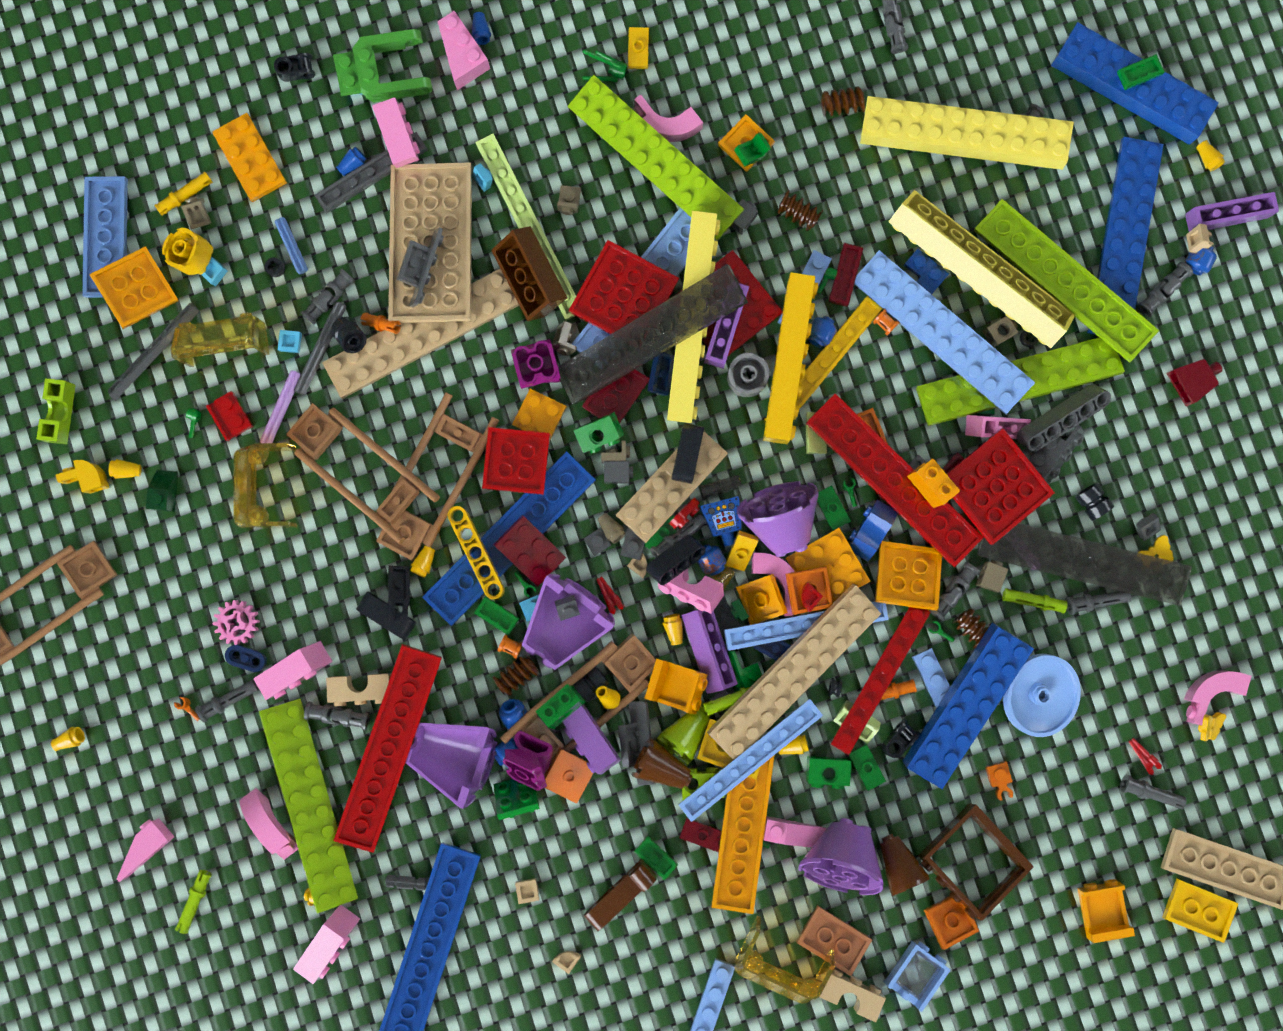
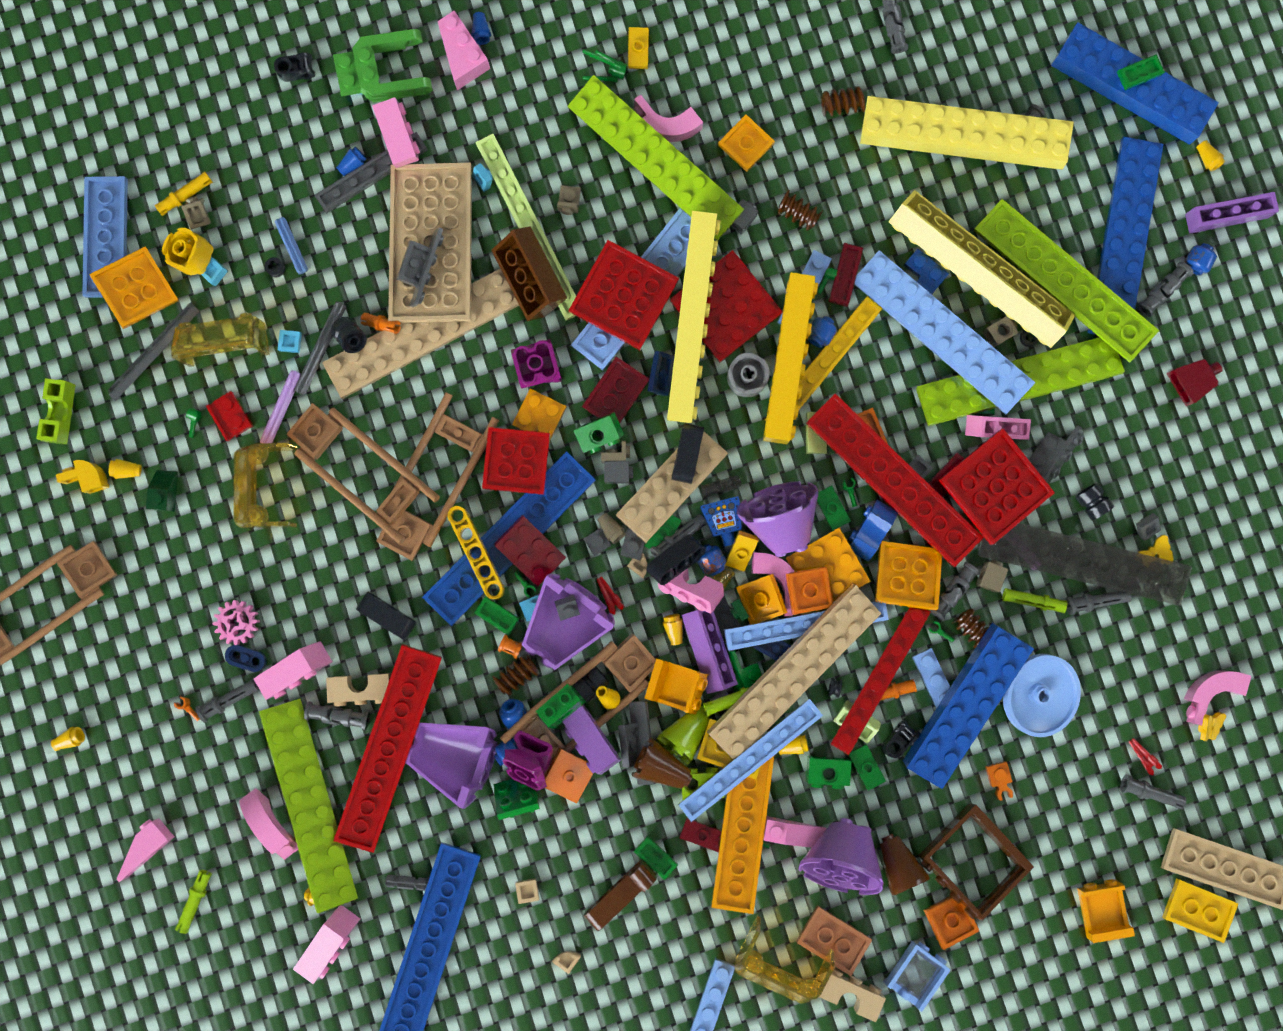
(249, 157): light orange plate -> none
(325, 299): dark grey piece -> none
(398, 590): black hinge -> none
(422, 563): yellow cone -> none
(562, 338): dark tan bracket -> none
(652, 334): clear smoke plate -> none
(681, 518): red plate -> none
(723, 336): medium lavender brick -> none
(753, 150): green bracket -> none
(810, 597): red tile -> none
(885, 322): orange bush -> none
(933, 483): light orange panel -> none
(1063, 417): dark grey beam -> none
(1199, 238): tan tile -> none

